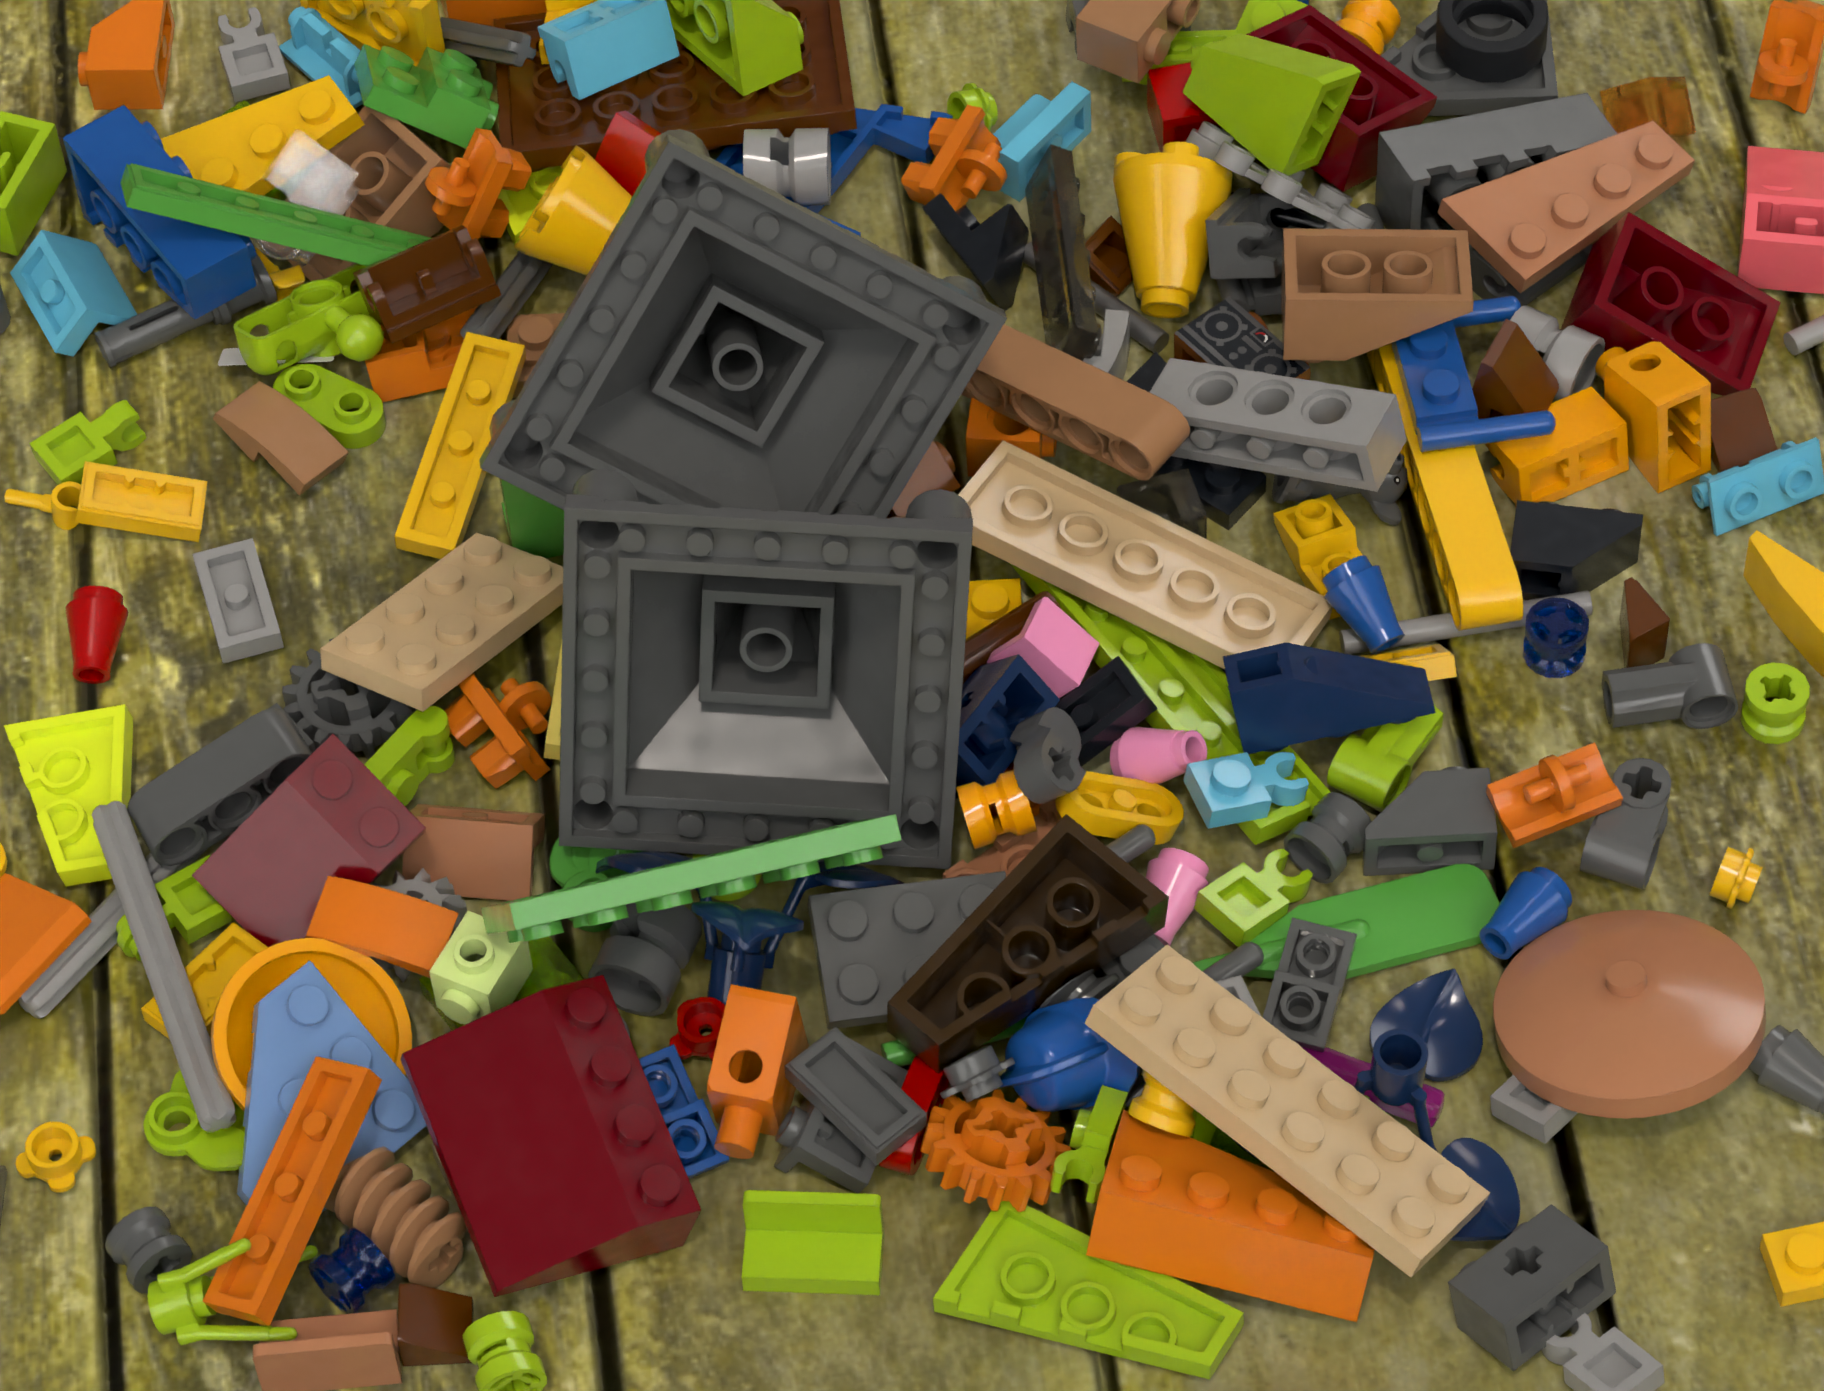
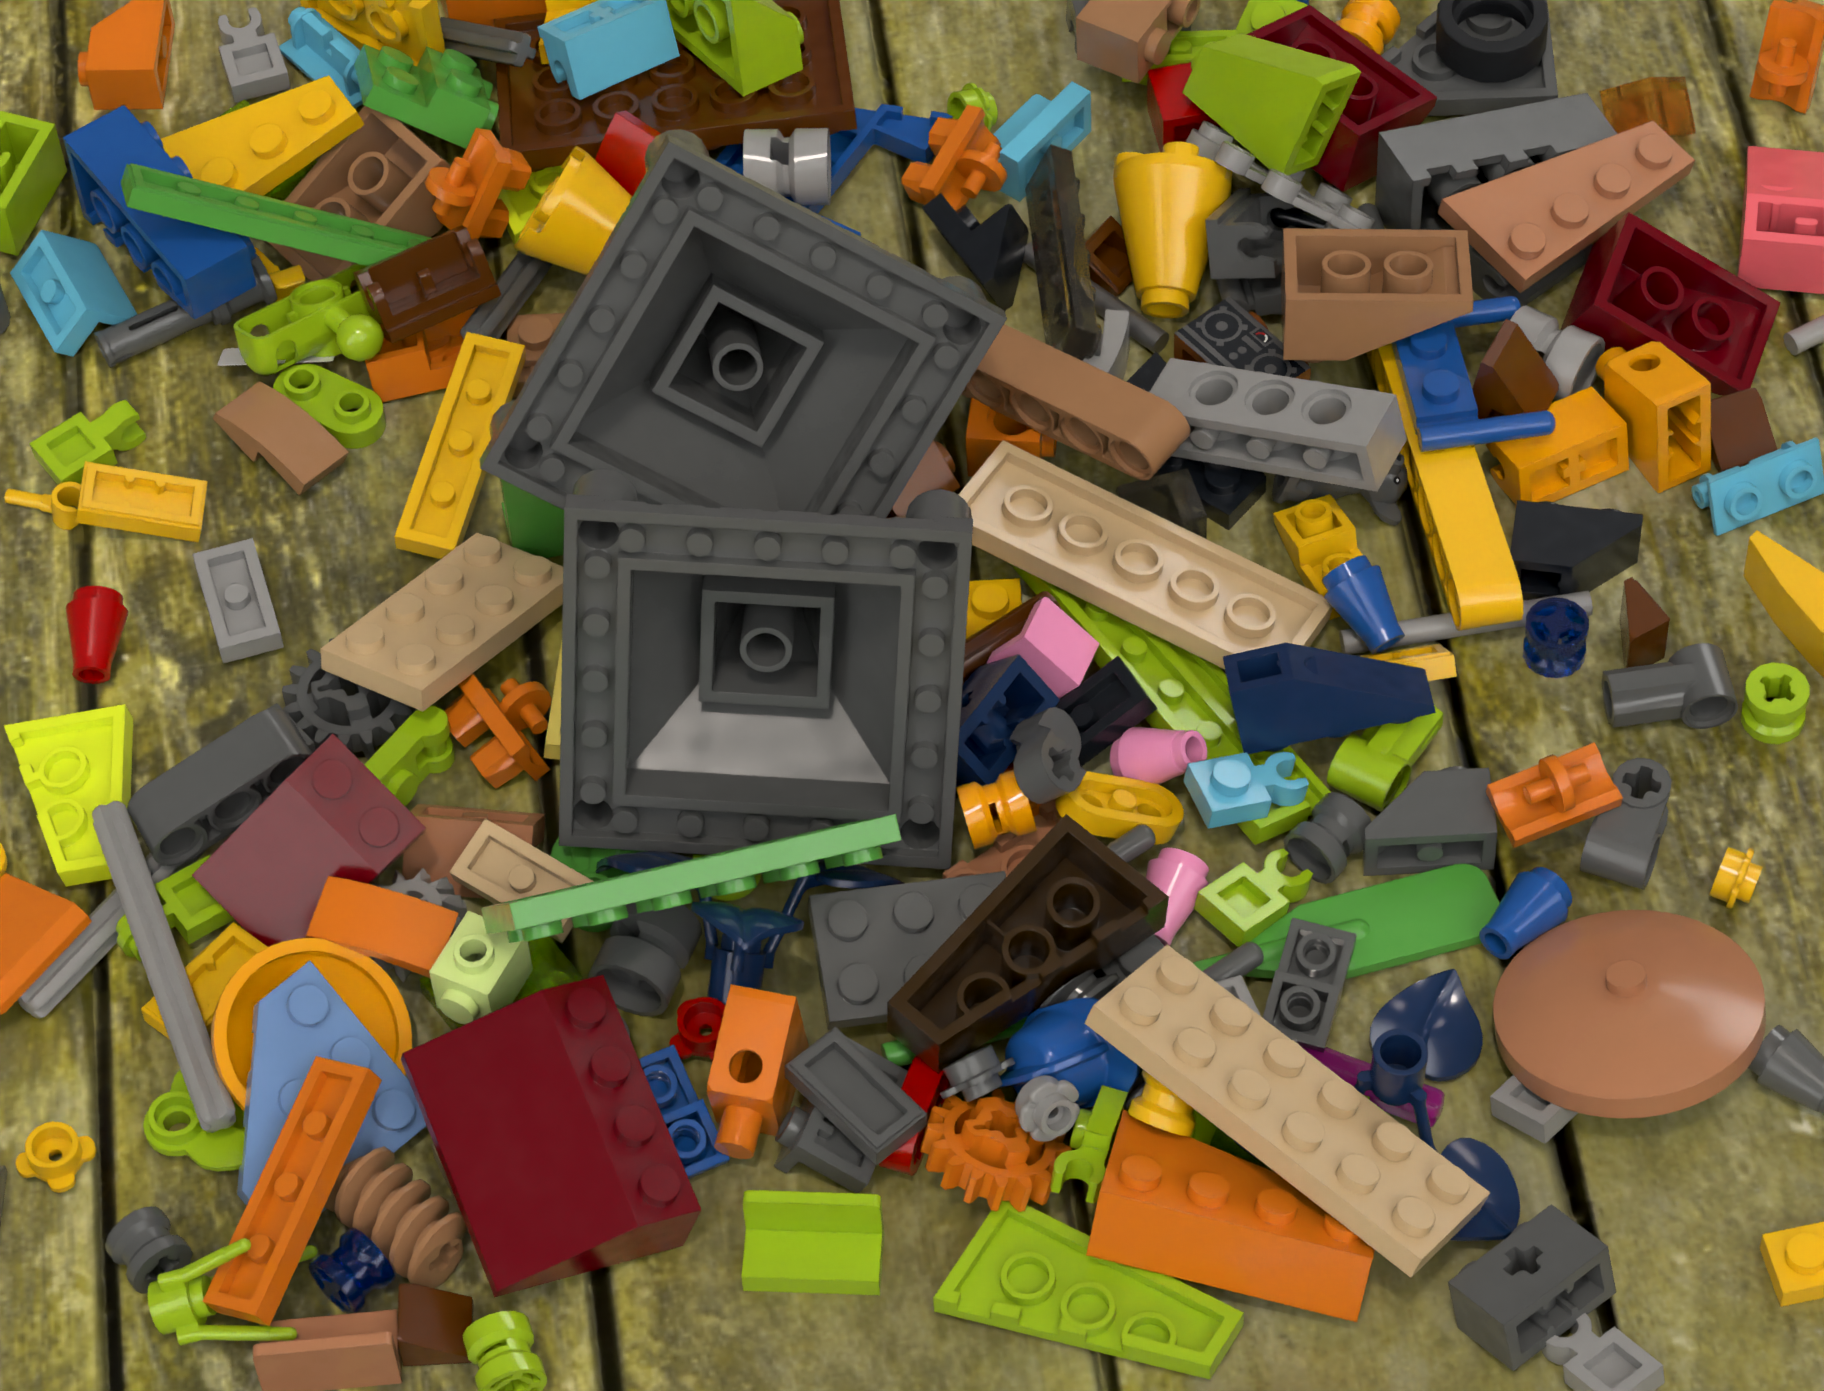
(309, 178): clear brick -> none
(510, 869): none -> tan plate
(1047, 1107): none -> light grey plate

